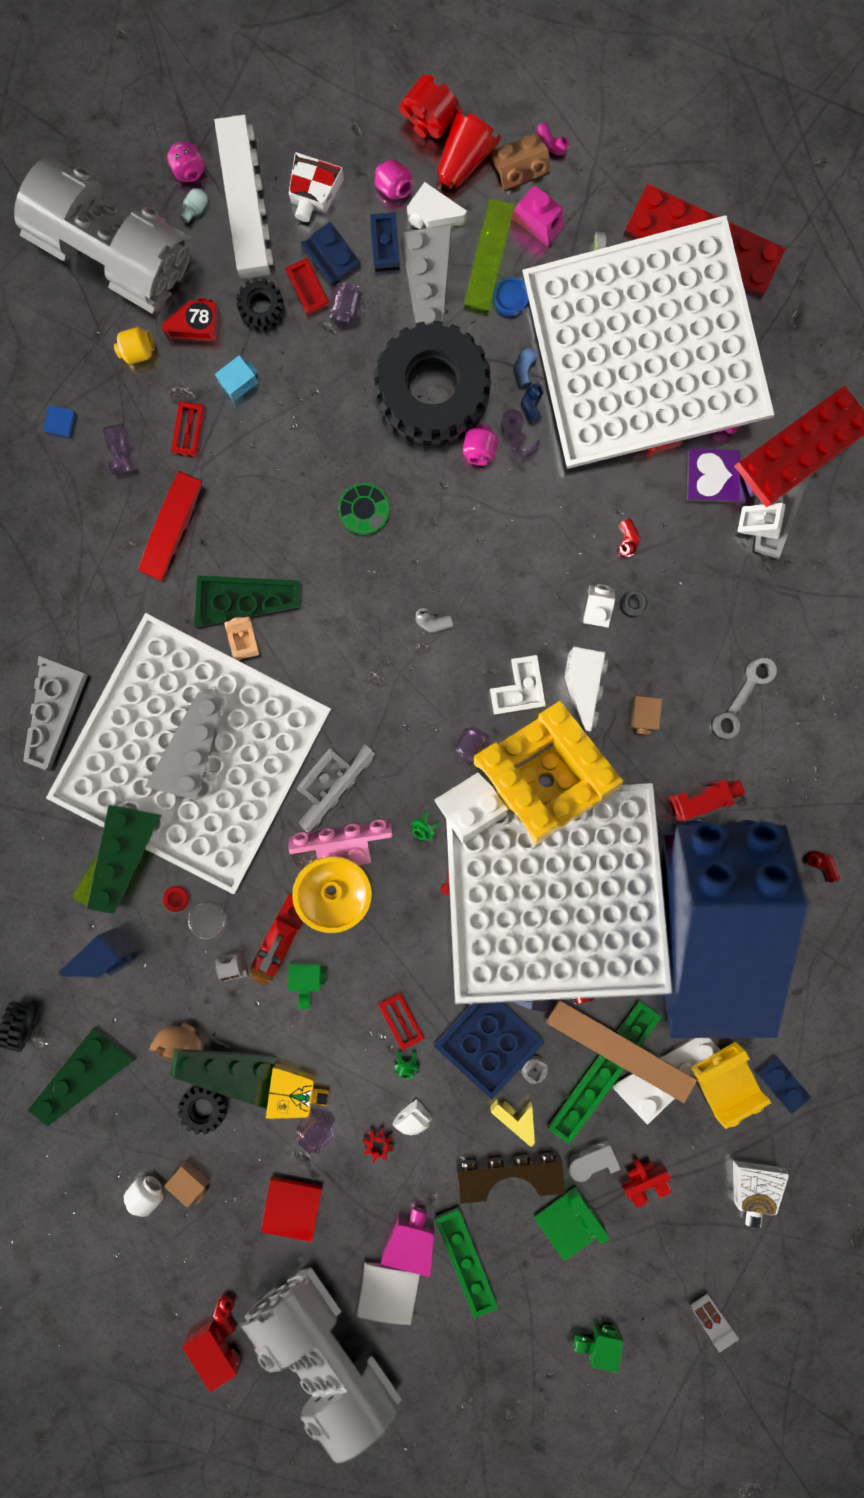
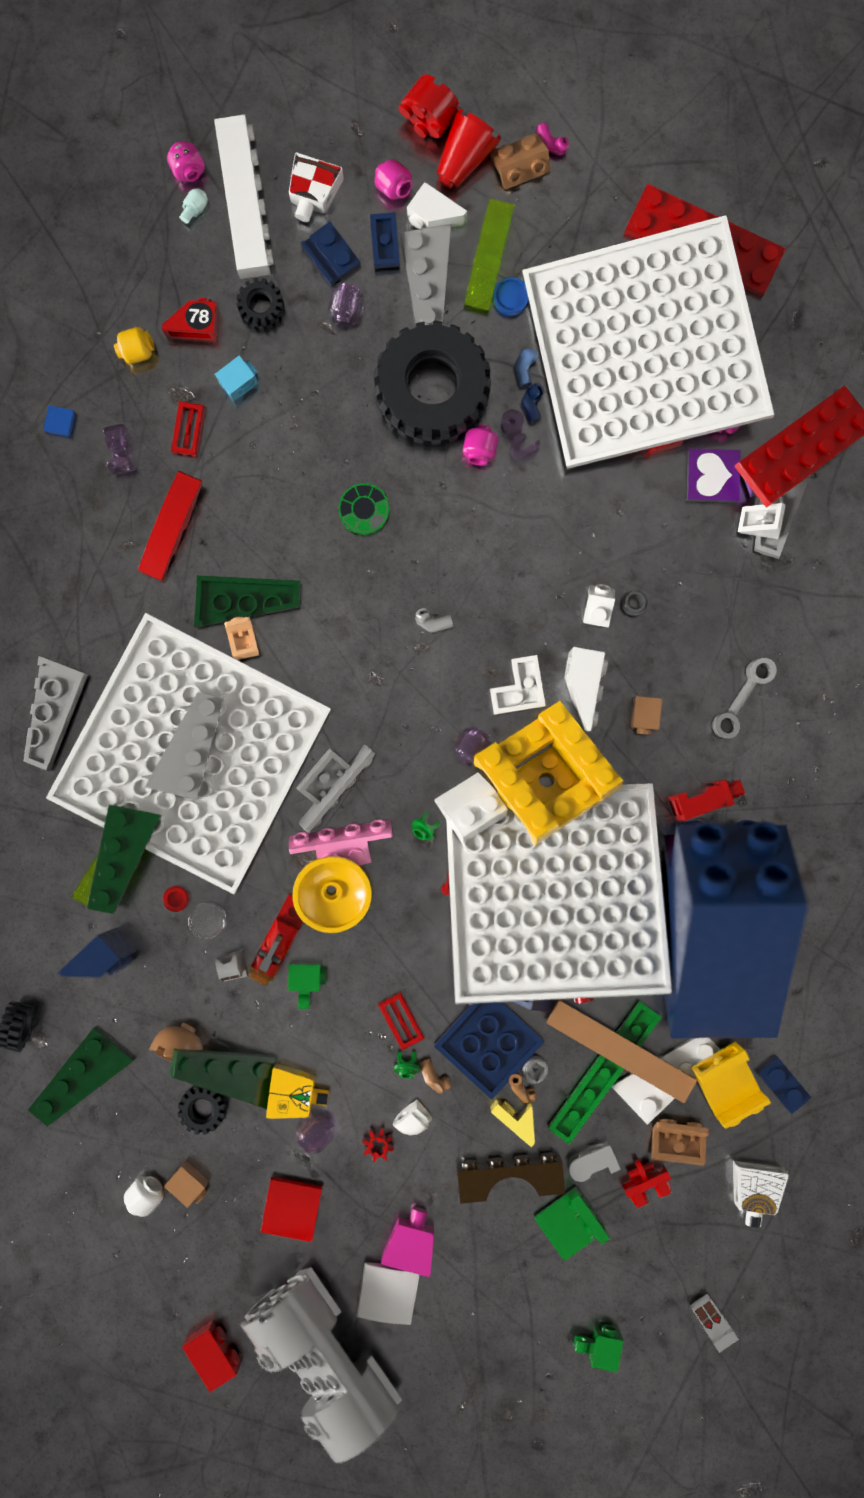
(65, 214): light grey cylinder -> none
(222, 1315): red arm -> none
(307, 286): red tile -> none
(431, 1078): none -> medium nougat arm
(466, 1262): green plate -> none
(517, 1086): none -> medium nougat arm
(537, 215): dark pink torso -> none
(600, 240): light grey tile -> none
(631, 539): red arm -> none
(679, 1142): none -> medium nougat bracket
(826, 863): red arm -> none

